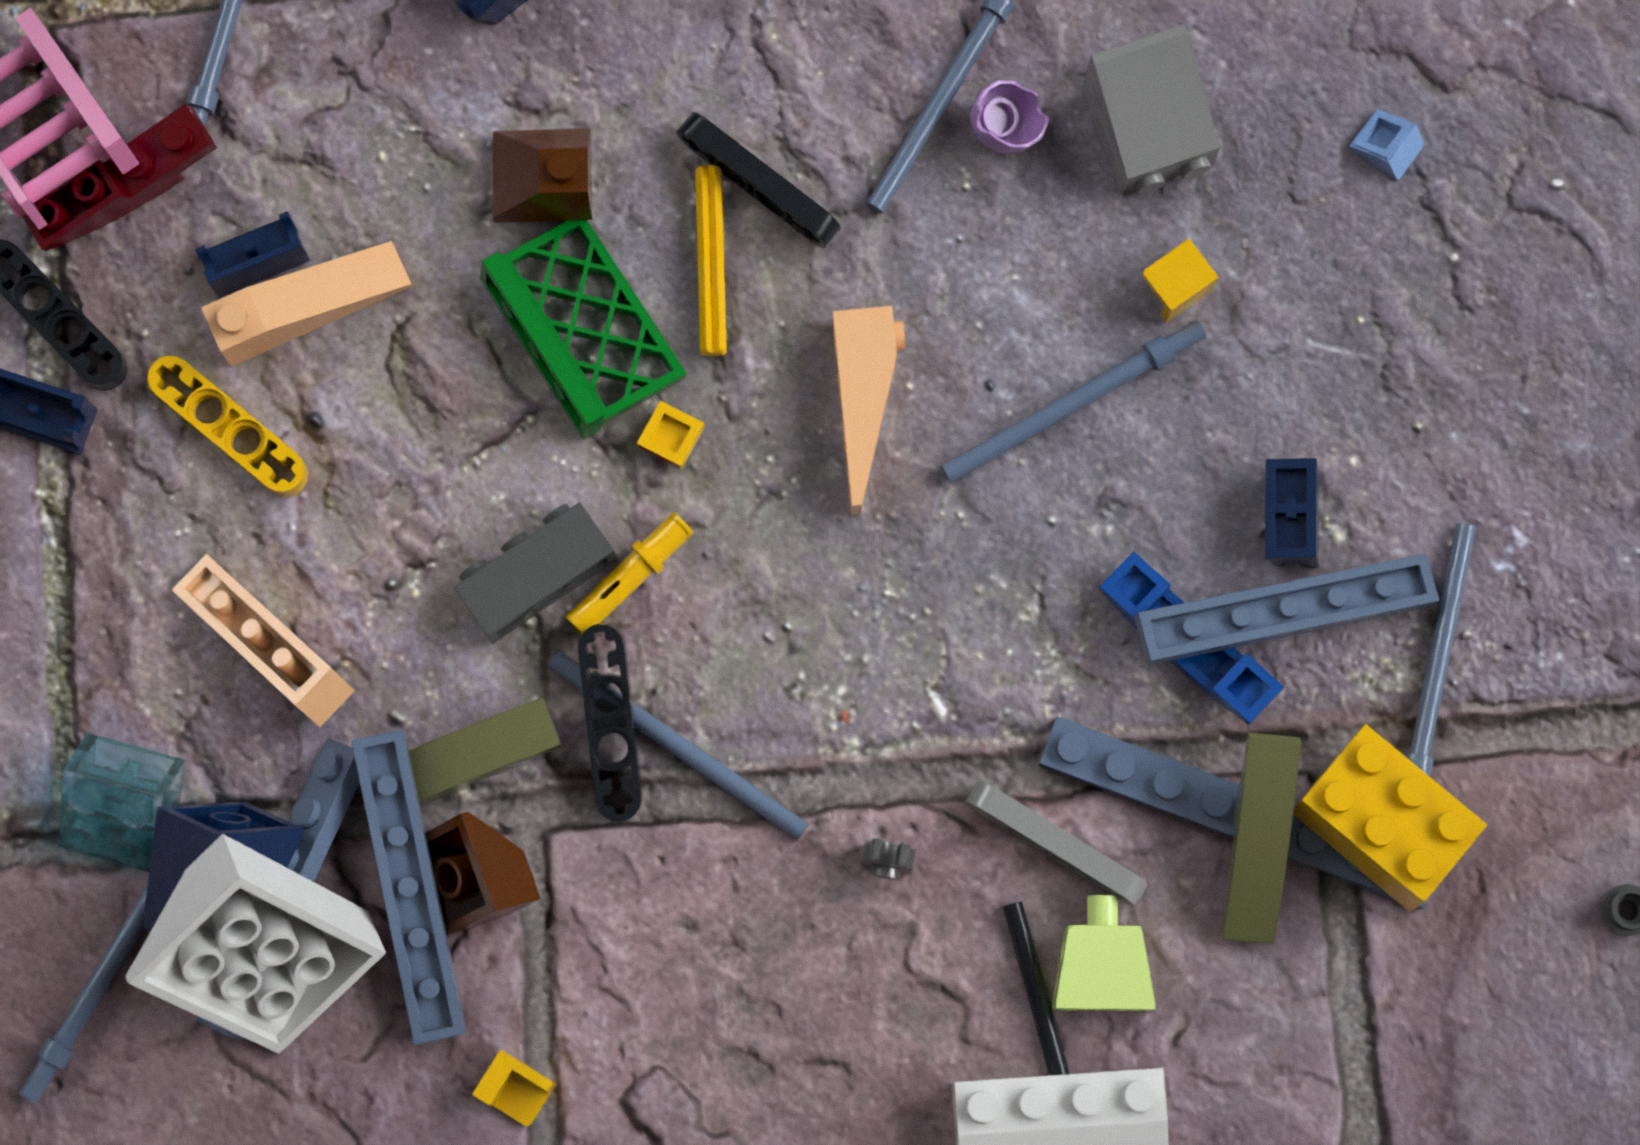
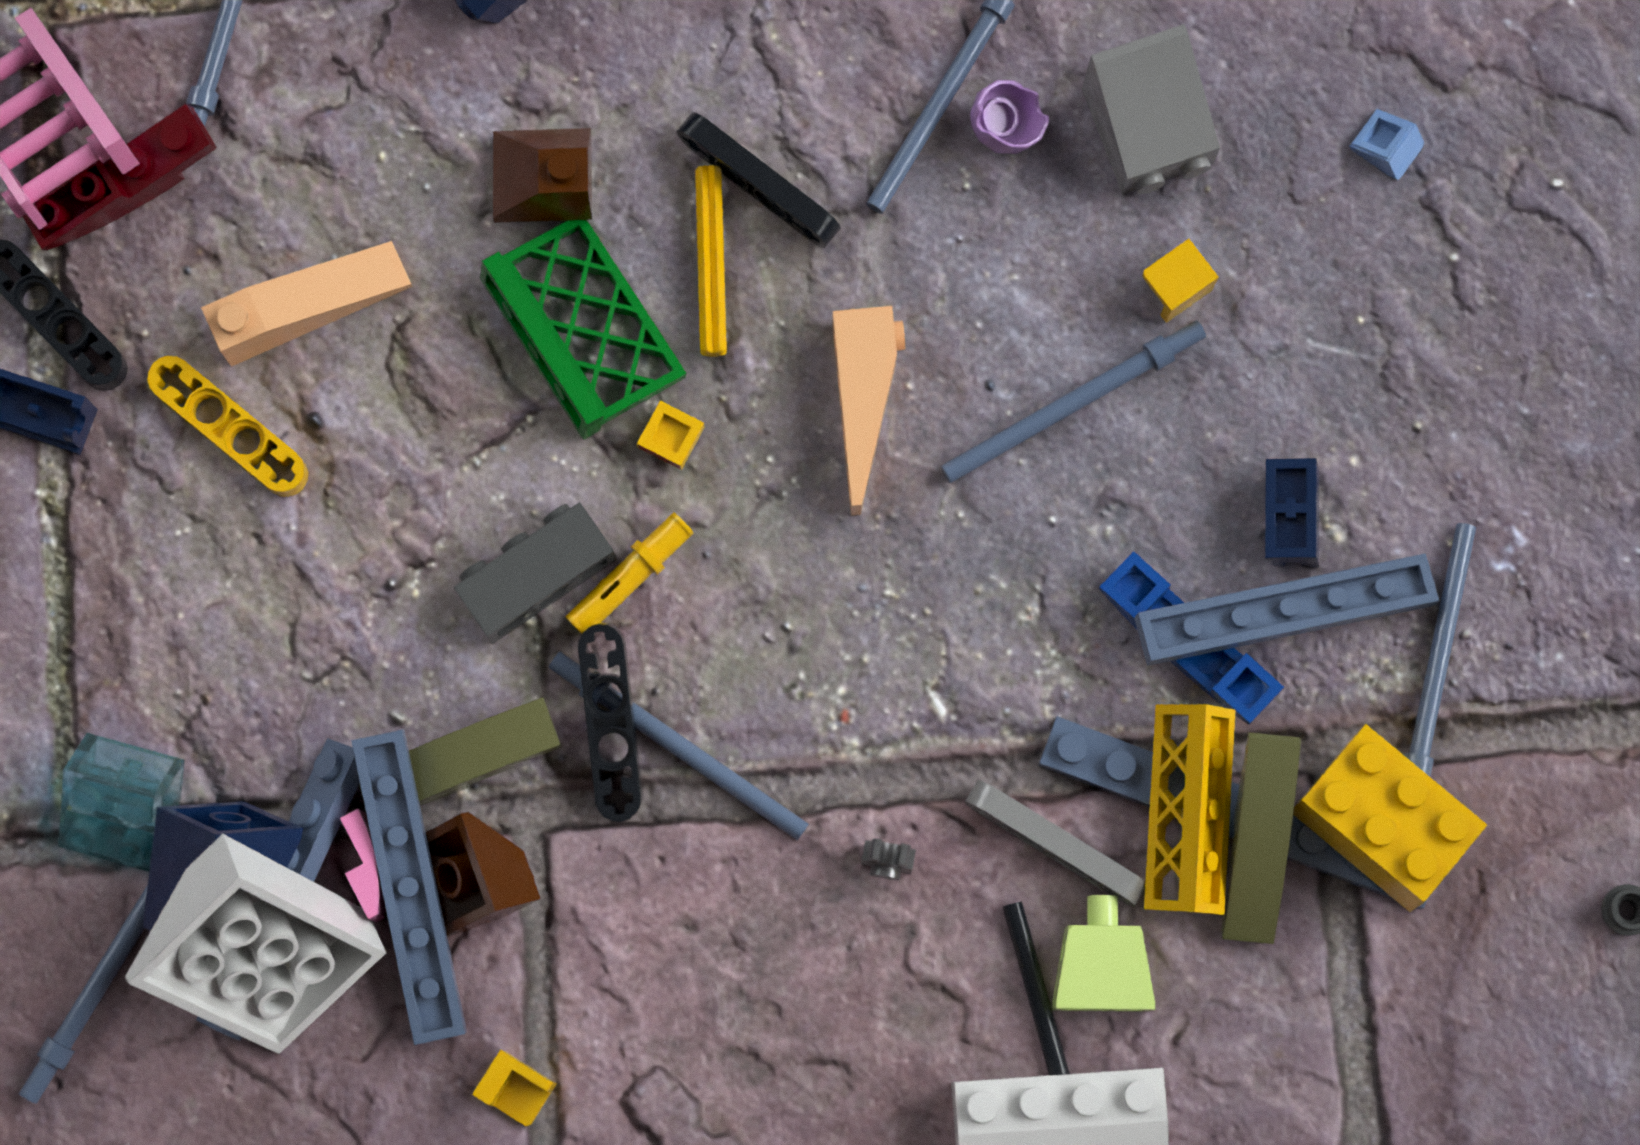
(253, 256): dark blue hinge -> none
(263, 640): light nougat slope -> none
(365, 877): none -> bright pink slope
(1199, 808): none -> yellow fence

